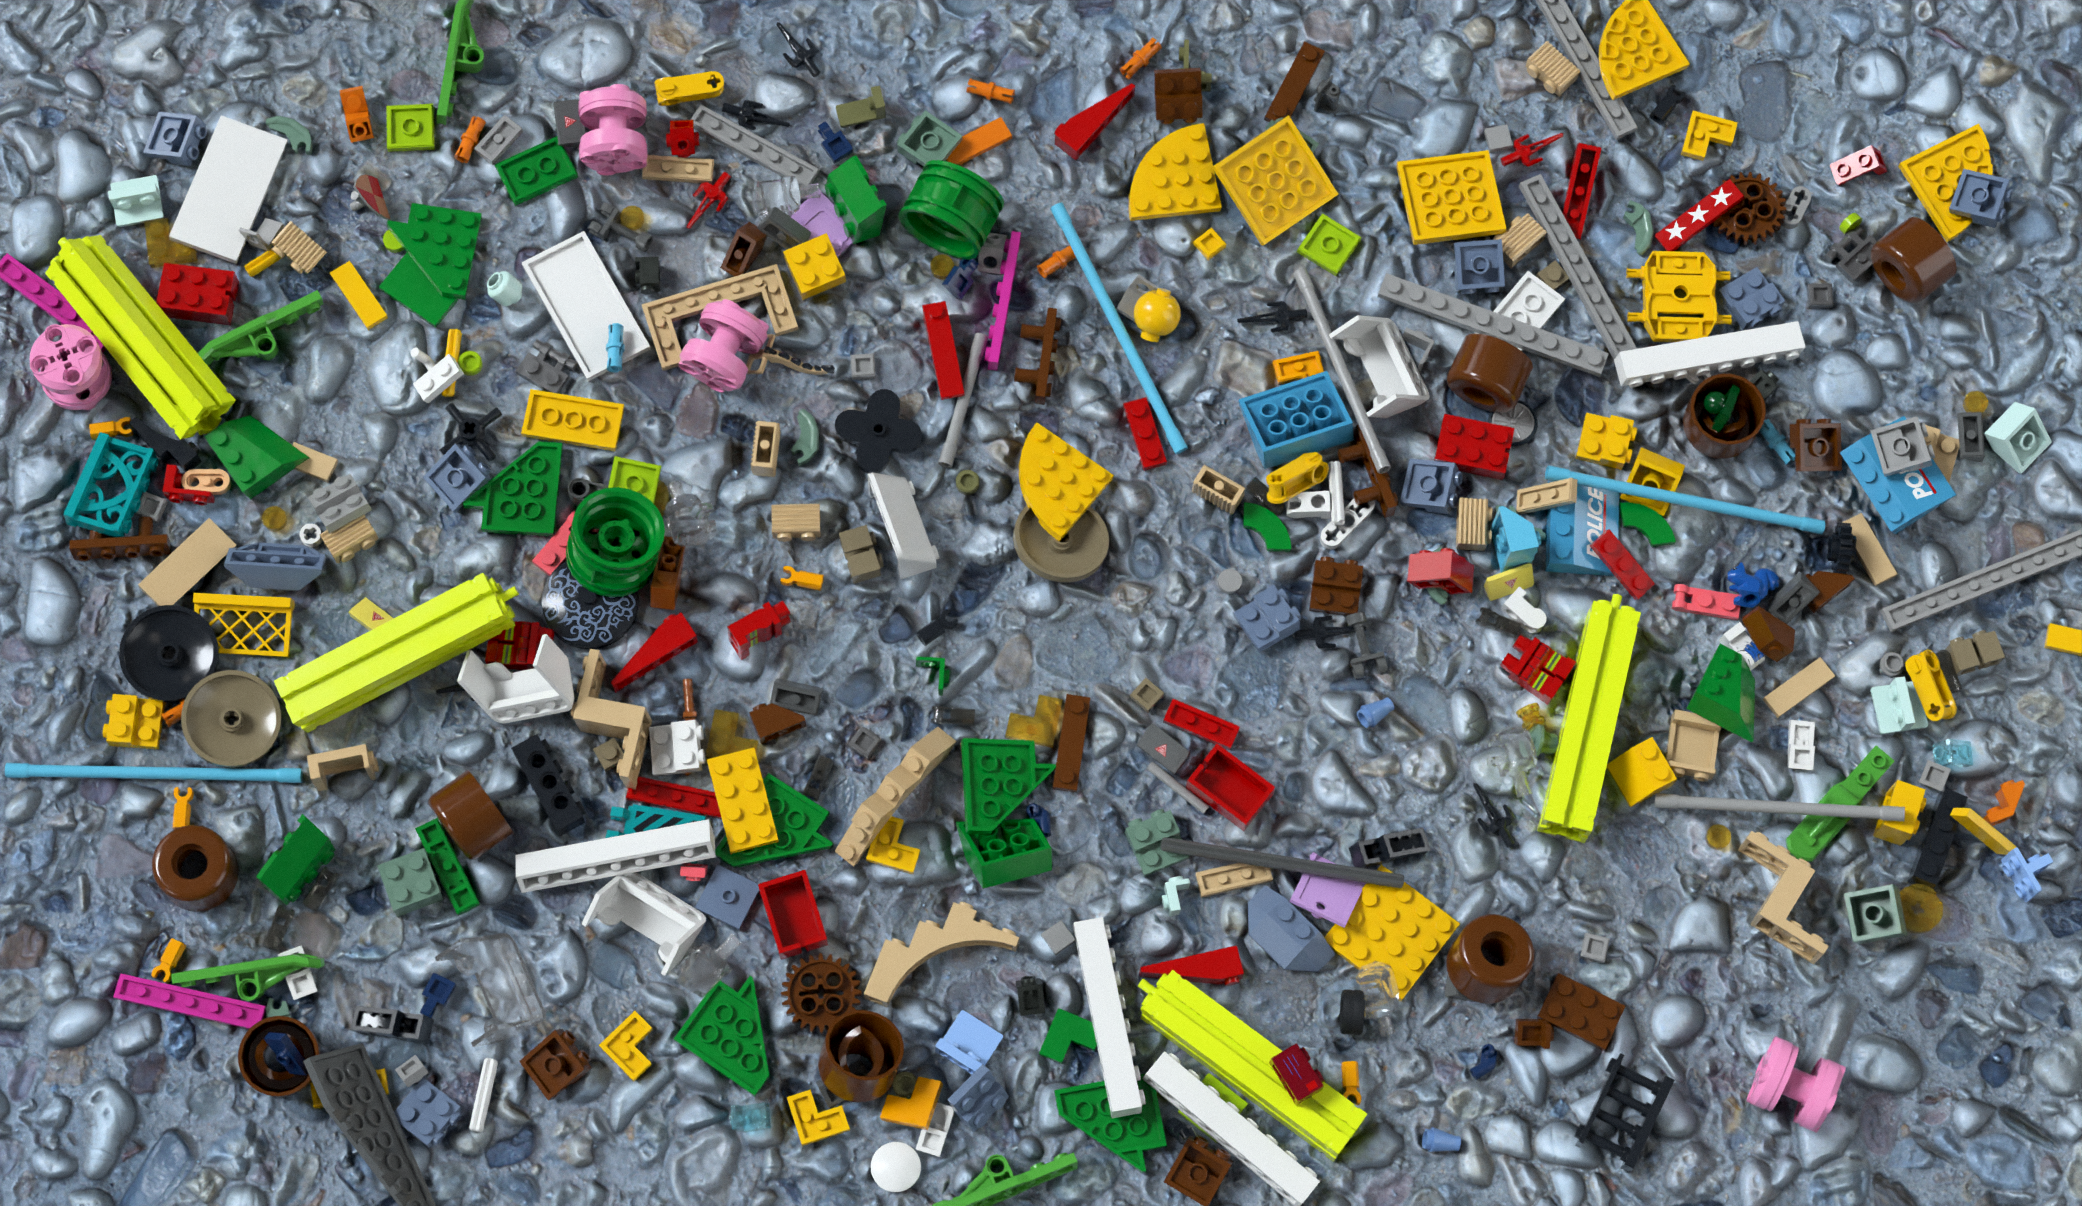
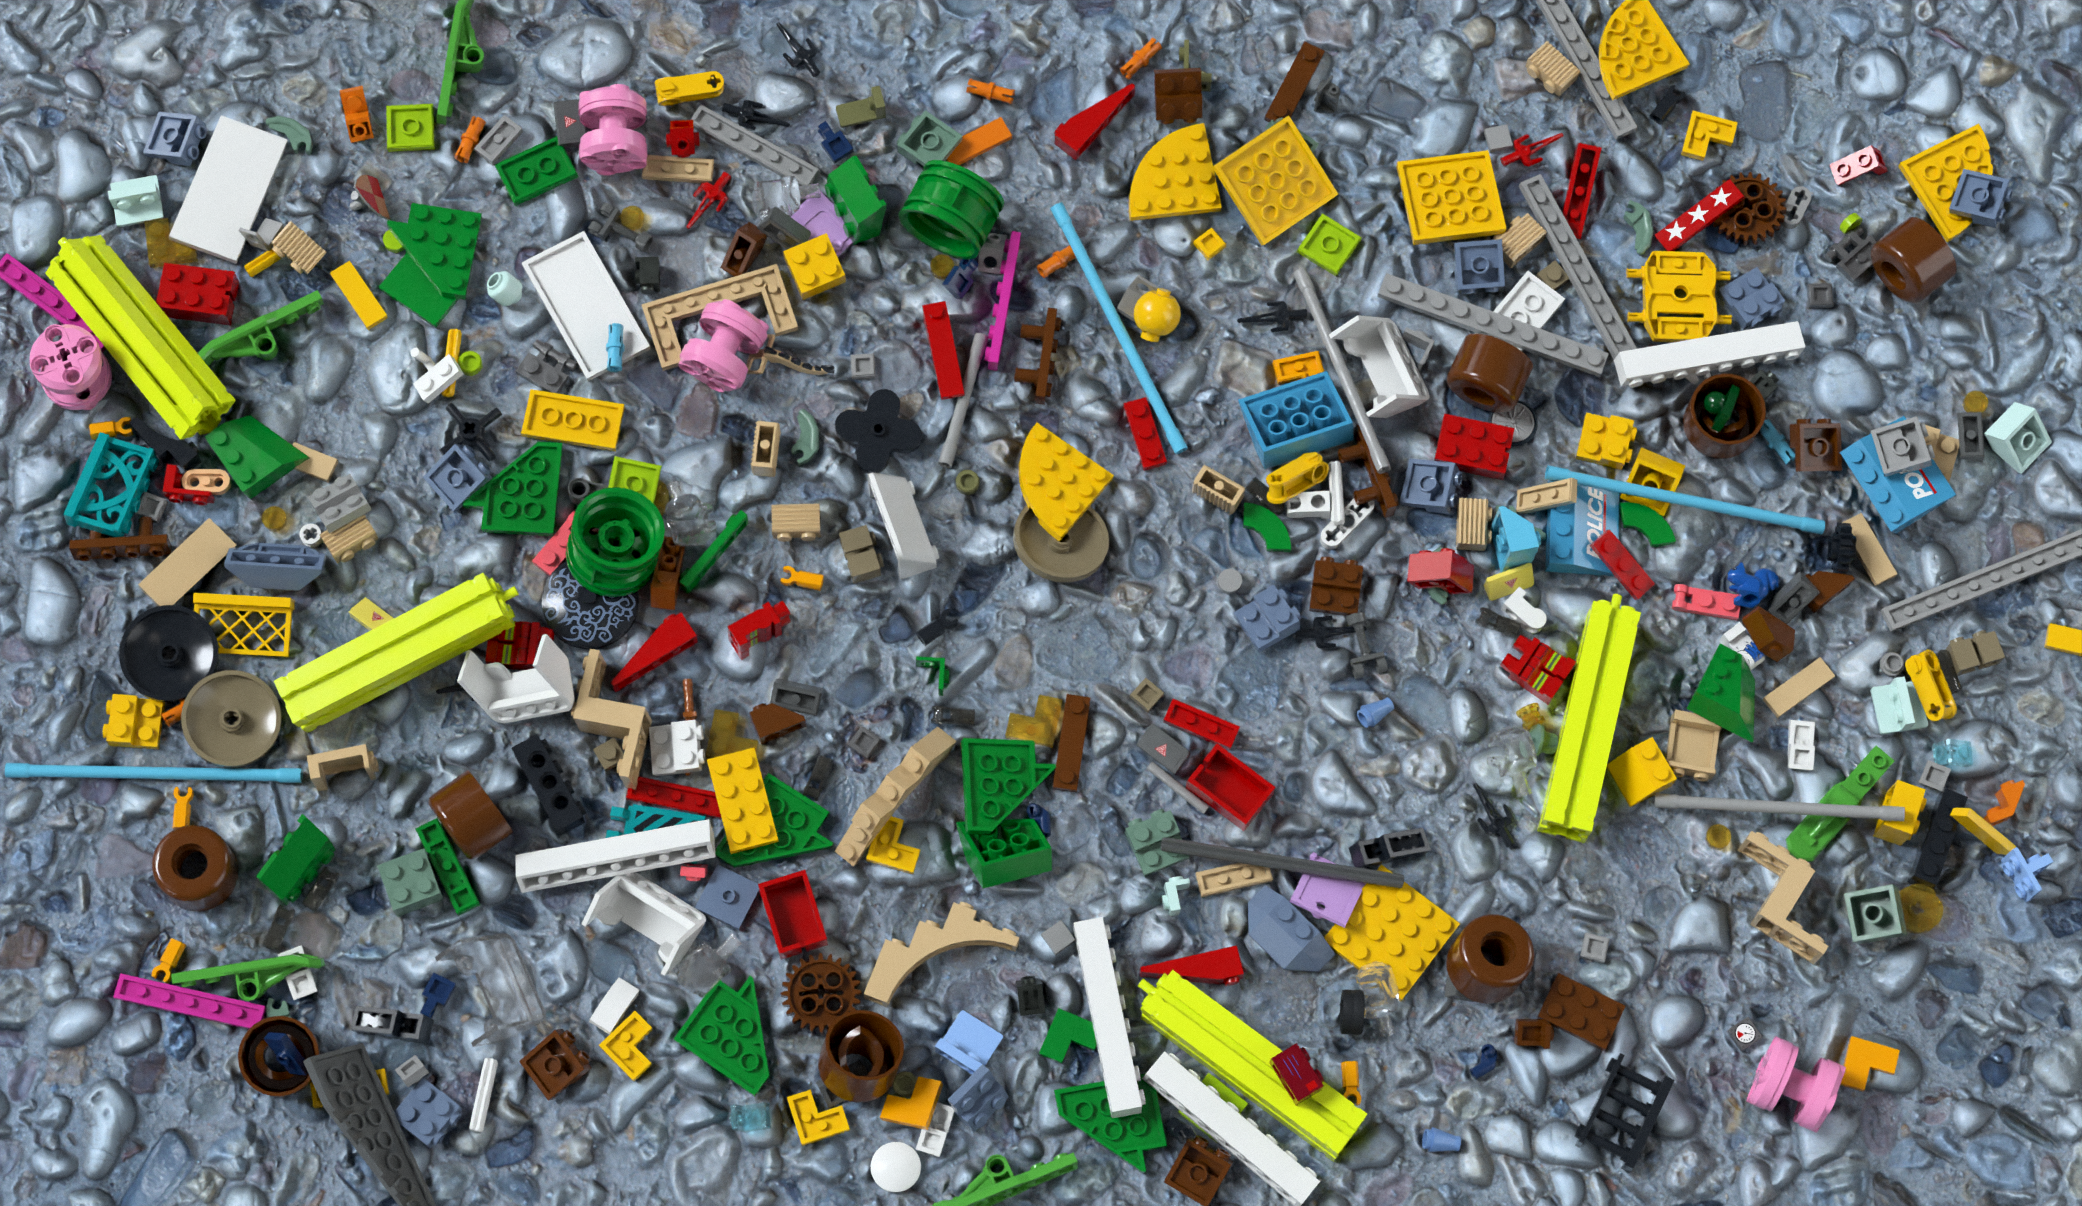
(614, 1005): none -> white slope
(692, 576): none -> green plate
(1744, 1034): none -> tile
(1866, 1055): none -> light orange tile

